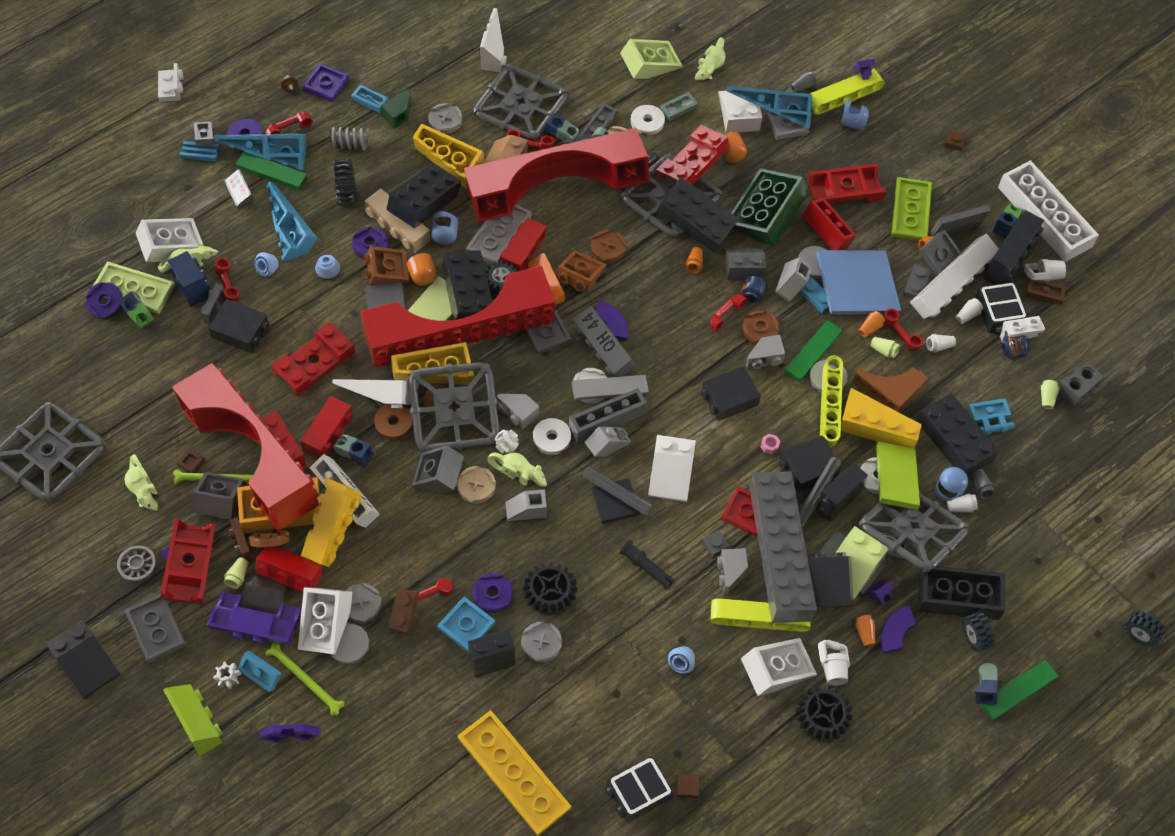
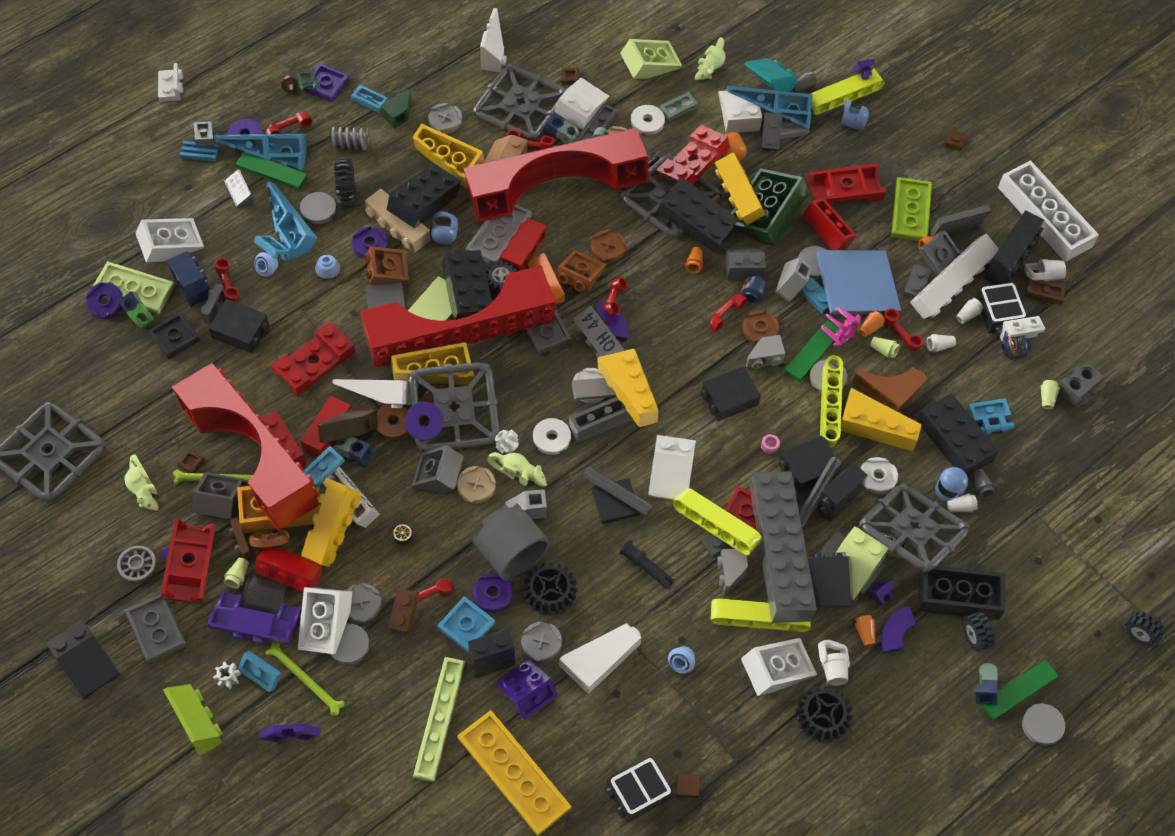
(174, 335): none -> black tile
(200, 253): yellowish green animal -> none
(272, 246): none -> dark azure tile
(306, 79): none -> clear green tile
(318, 208): none -> light grey tile
(324, 466): none -> dark azure plate
(348, 424): none -> dark brown slope
(402, 534): none -> black tile
(422, 269): orange helmet -> none
(424, 409): none -> dark purple tile
(439, 719): none -> yellowish green tile
(511, 542): none -> dark grey brick
(519, 408): light grey slope -> none
(528, 688): none -> dark purple bracket
(570, 76): none -> reddish brown tile
(580, 103): none -> white slope
(598, 658): none -> white slope
(607, 440): light grey slope -> none
(617, 285): none -> red bar
(629, 383): none -> yellow wedge
(717, 521): none -> neon yellow beam
(740, 189): none -> yellow wedge
(771, 131): none -> dark grey plate
(773, 74): none -> teal slope
(846, 330): none -> dark pink piece
(897, 475): lime tile -> none
(1007, 220): dark blue leg -> none
(1043, 724): none -> light grey tile

